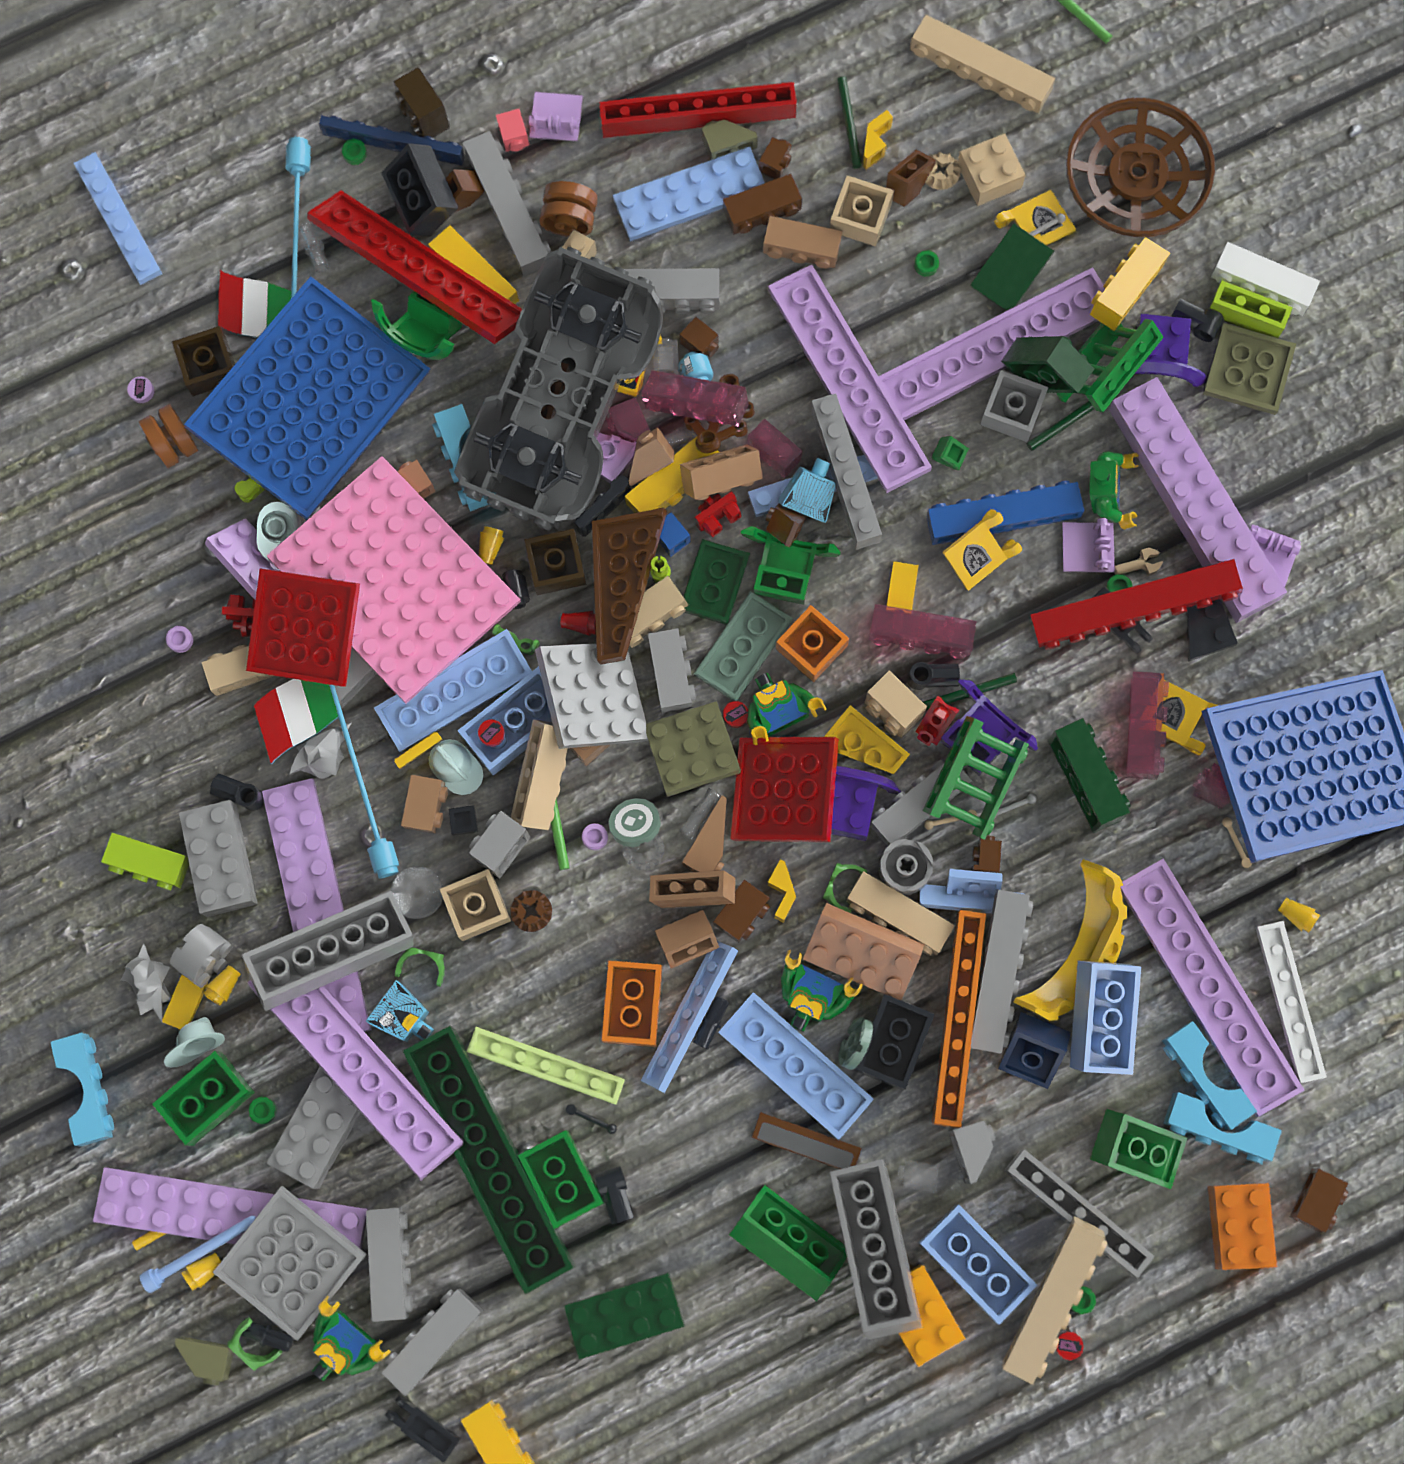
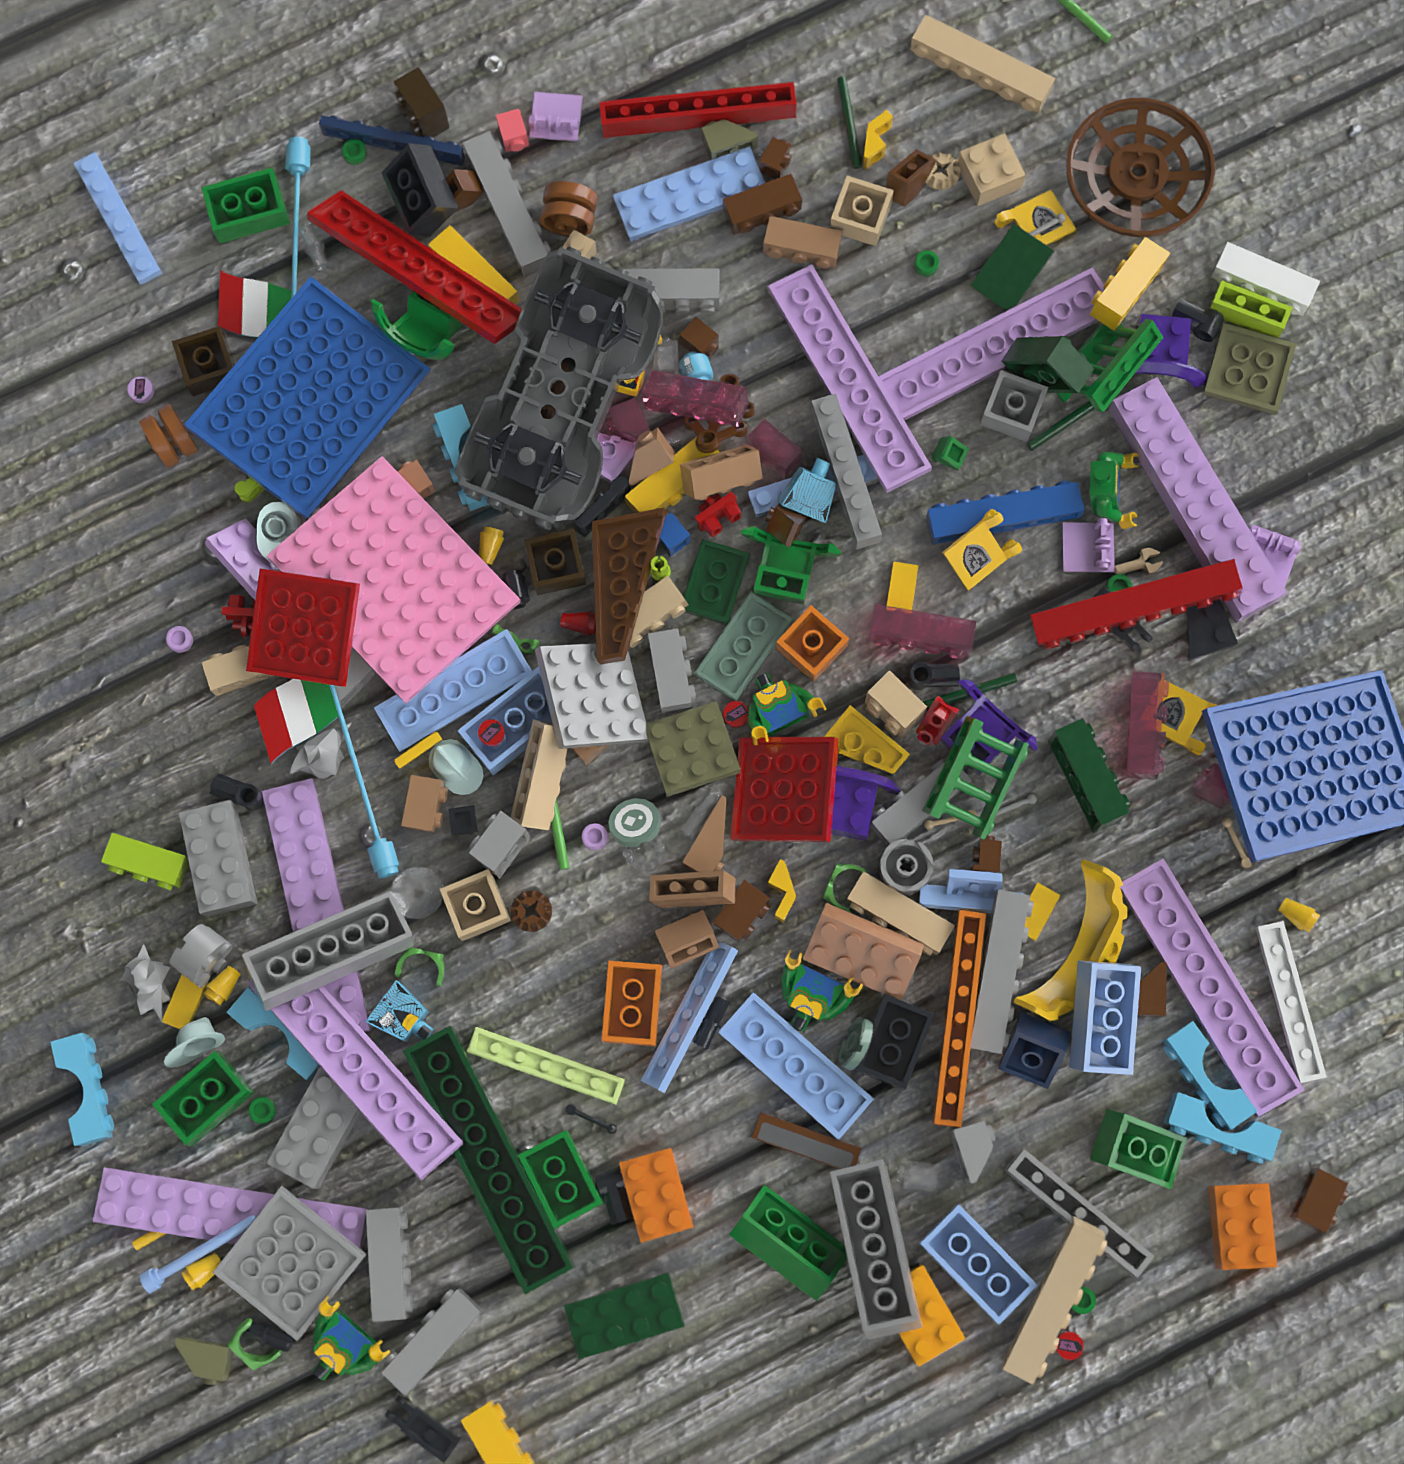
(245, 205): none -> green brick
(251, 1015): none -> medium azure arch
(656, 1195): none -> orange brick
(1043, 904): none -> yellow tile
(1153, 992): none -> reddish brown slope

